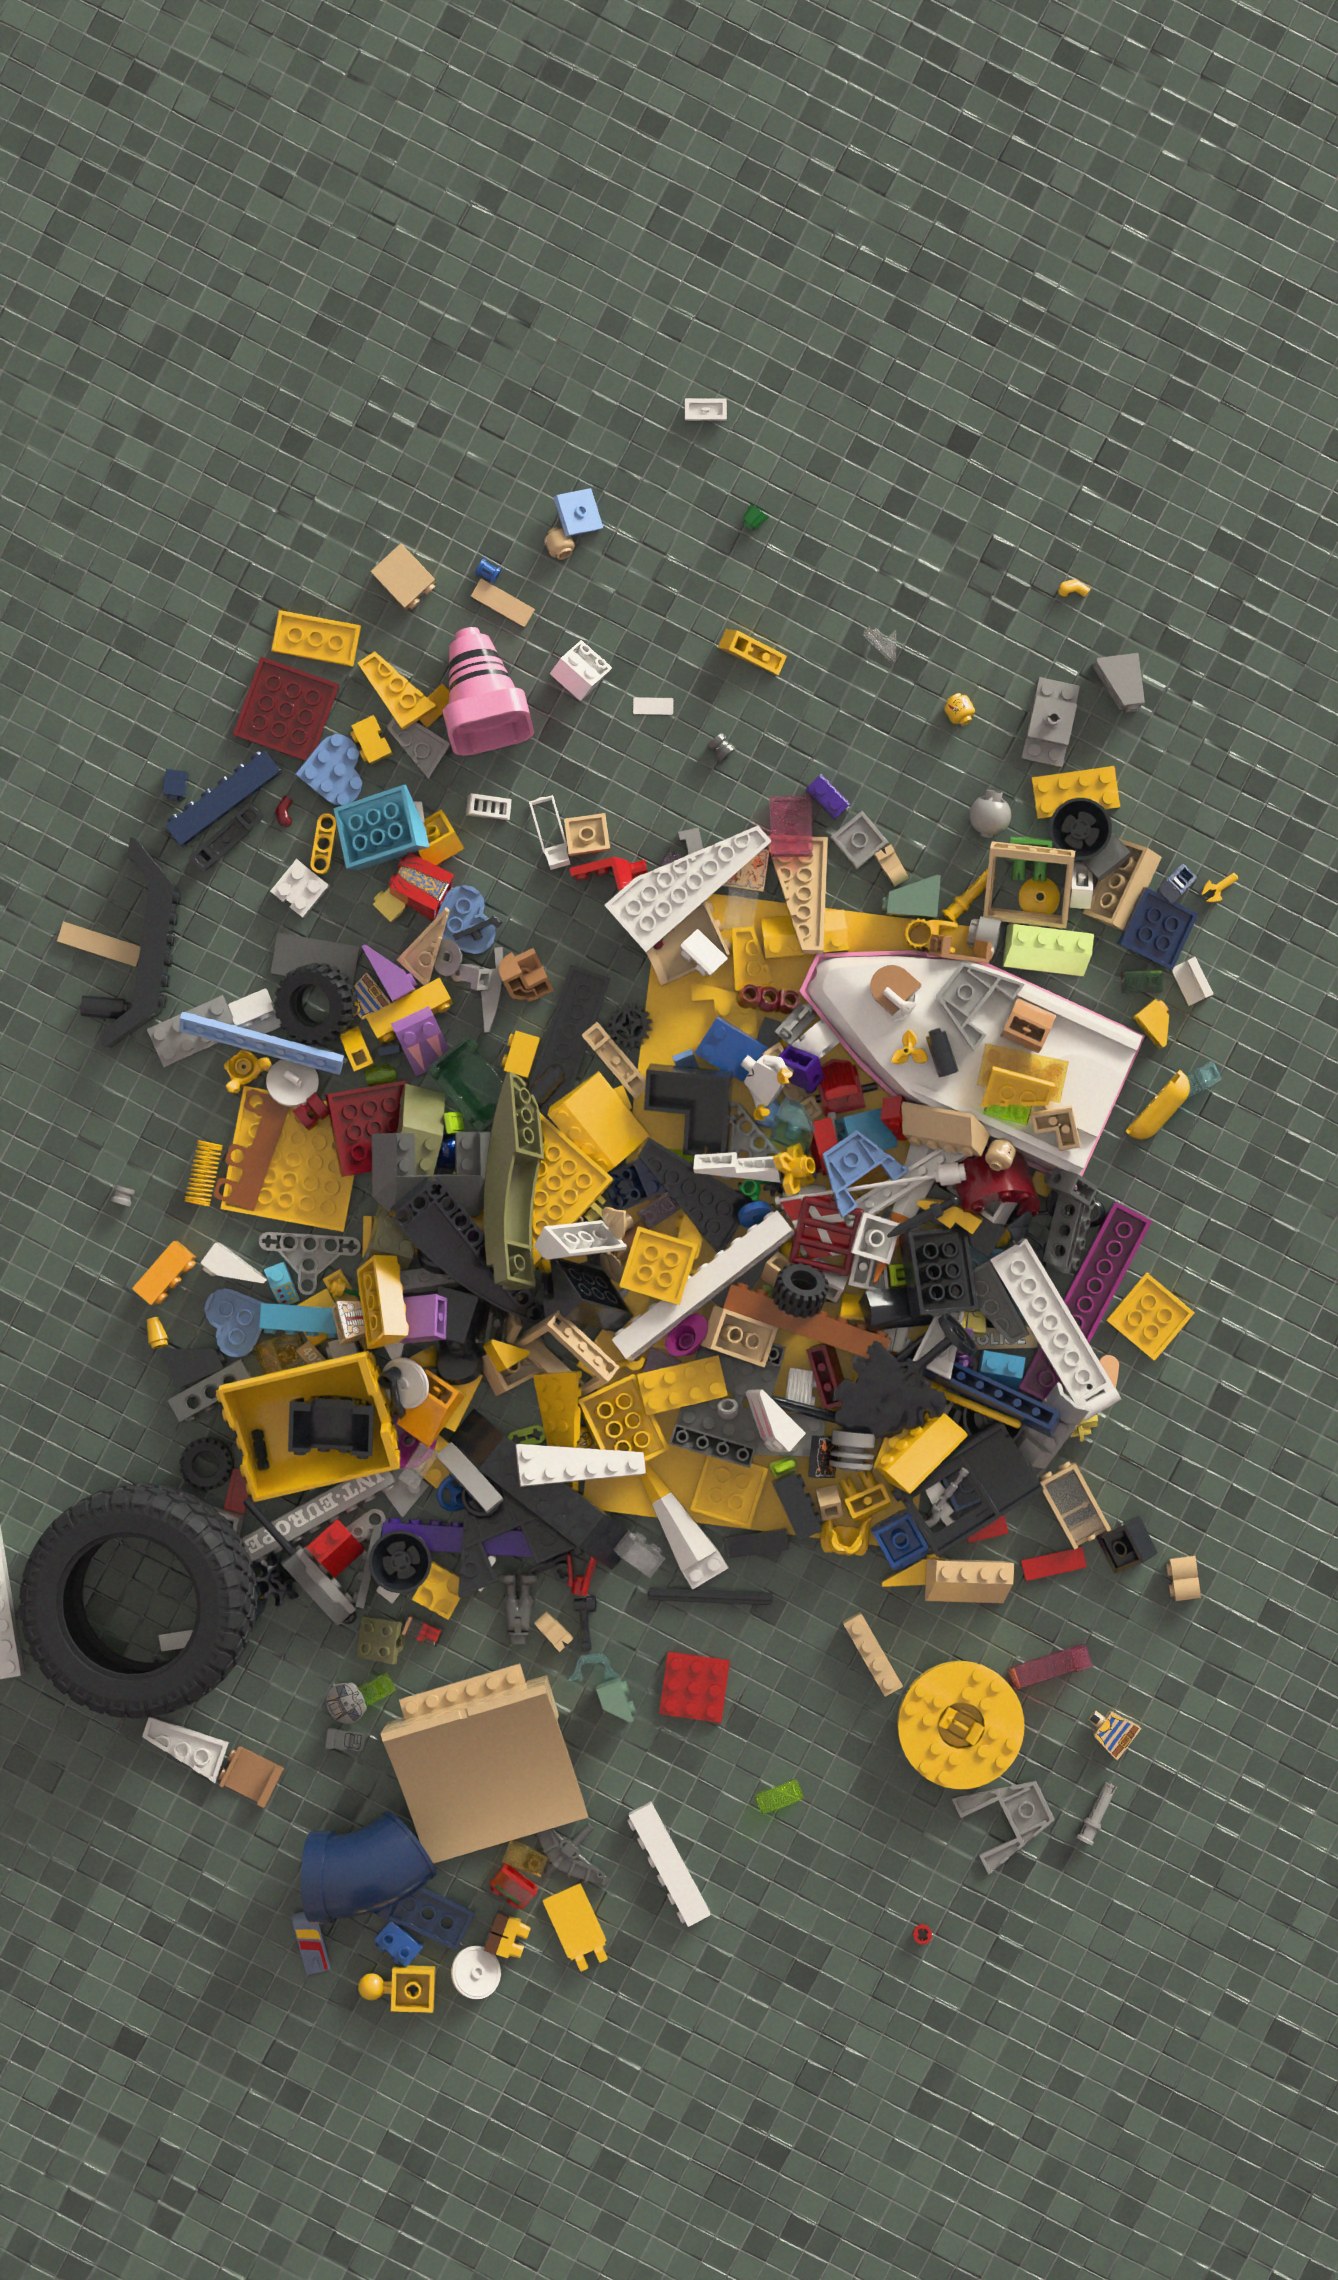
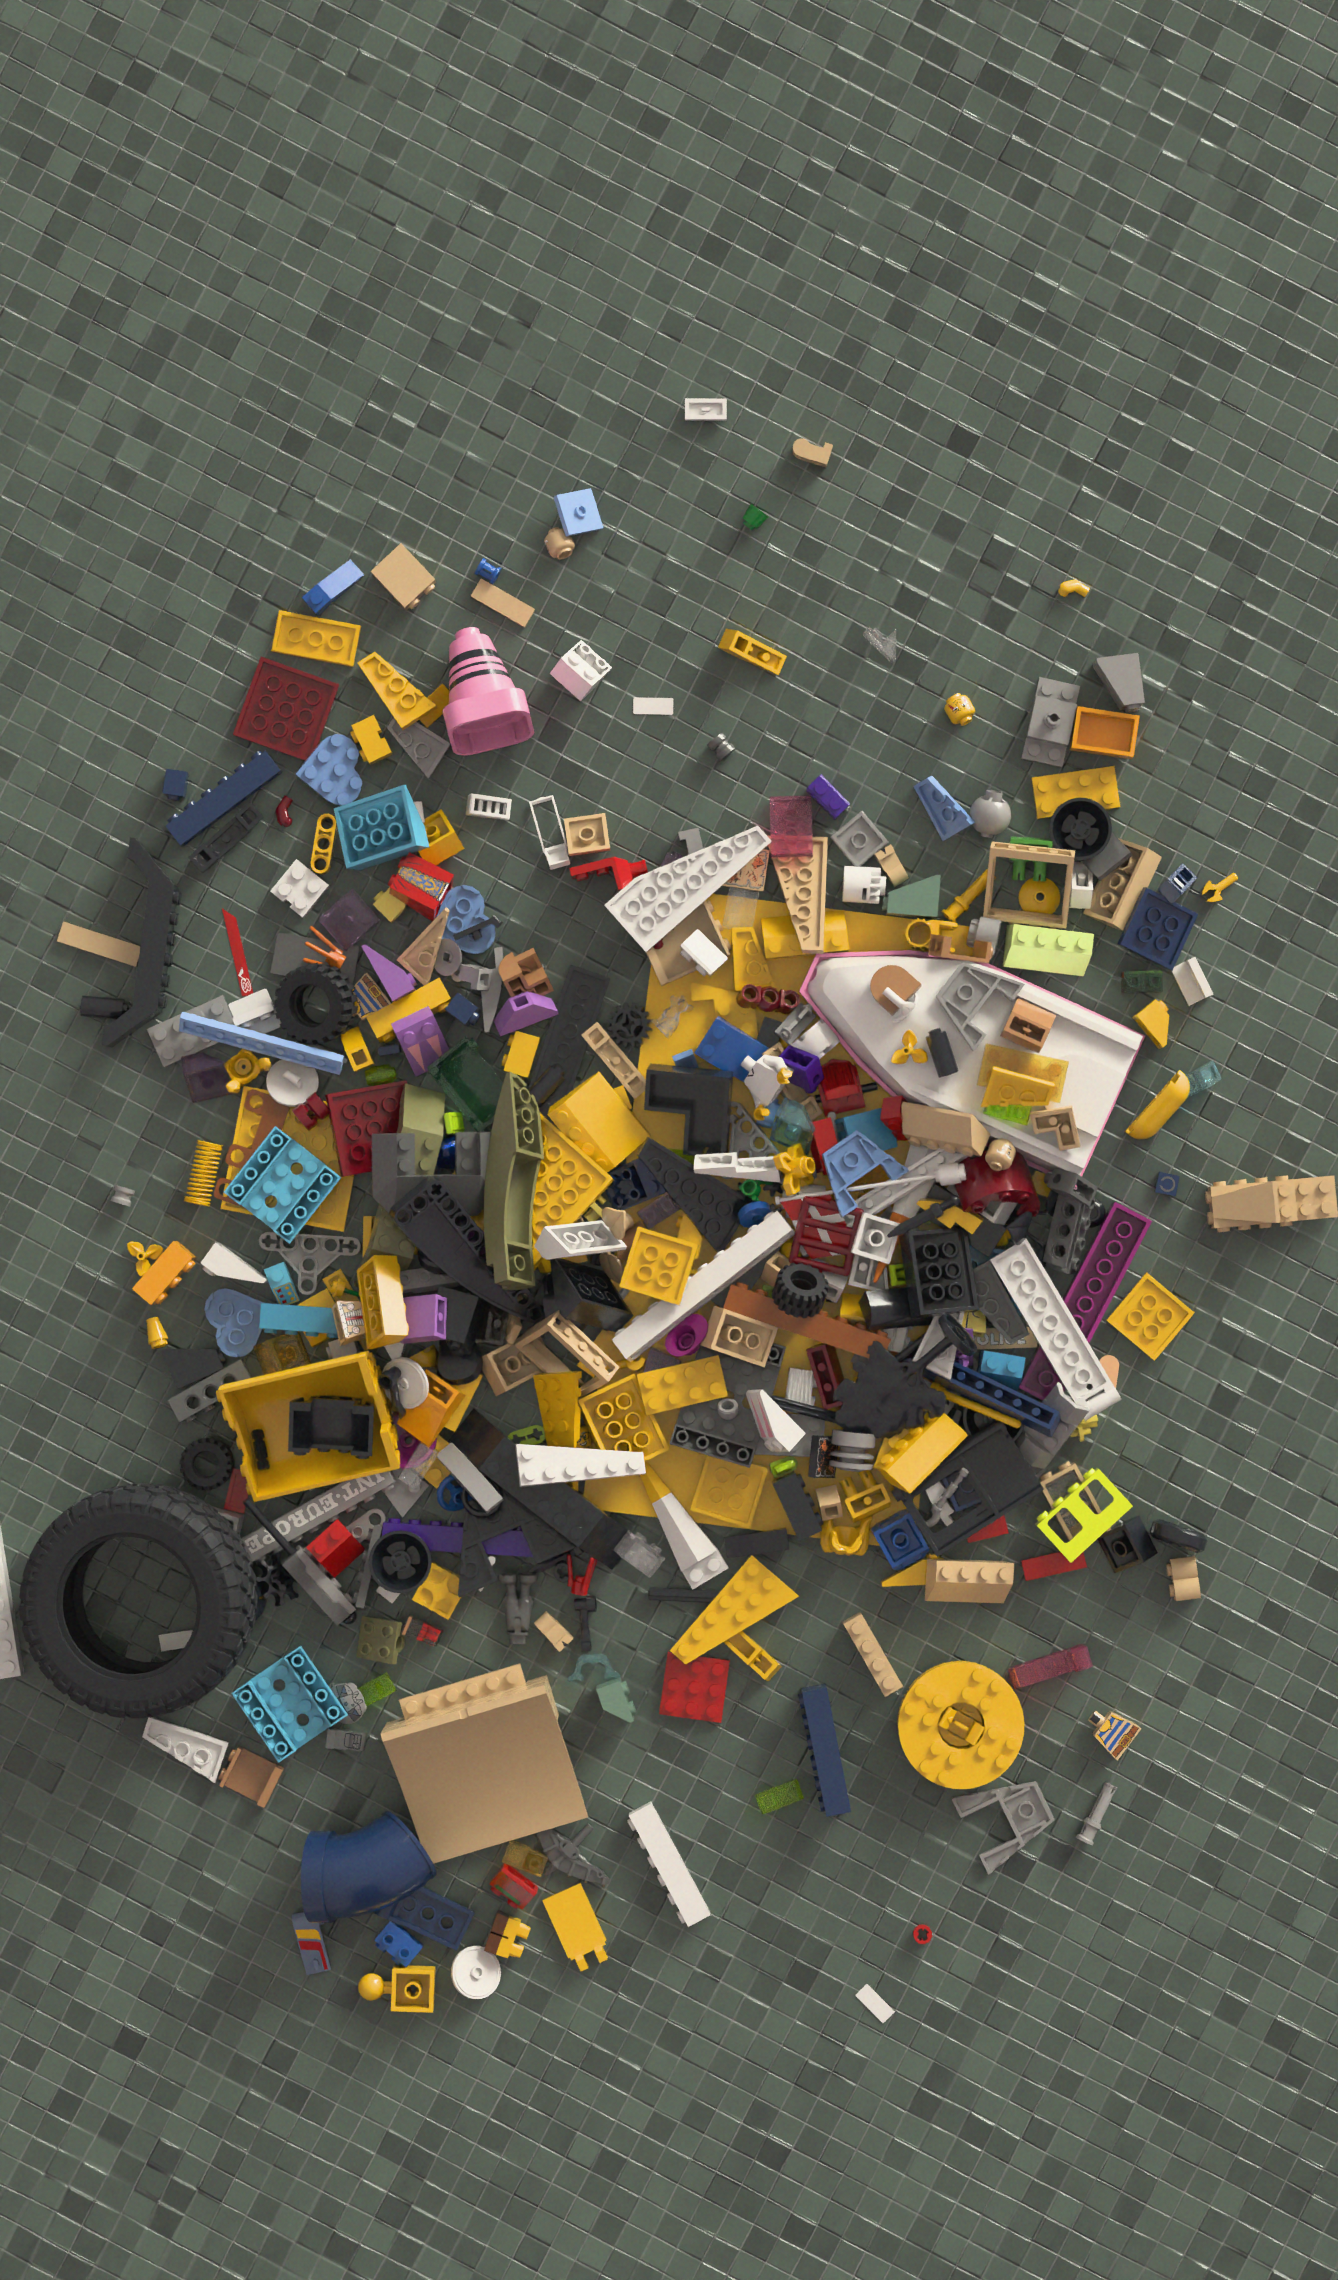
(136, 1250): none -> yellow plant
(205, 1076): none -> slope
(238, 954): none -> red sticker
(270, 1174): none -> medium azure slope
(276, 1712): none -> medium azure slope
(310, 1353): tan sticker -> none
(332, 587): none -> slope
(333, 958): none -> orange plant
(349, 919): none -> slope
(463, 1010): none -> dark blue brick
(503, 1354): yellow slope -> none
(523, 1011): none -> medium lavender slope
(669, 1018): none -> clear animal
(741, 1602): none -> yellow wing
(753, 1655): none -> yellow slope
(811, 453): none -> tan leg
(825, 1749): none -> dark blue brick
(862, 884): none -> white gear
(874, 2003): none -> white sticker
(943, 810): none -> medium blue wing
(1092, 1524): none -> neon yellow window
(1104, 732): none -> light orange piece
(1167, 1184): none -> dark blue tile
(1179, 1536): none -> black piece
(1270, 1202): none -> tan wedge

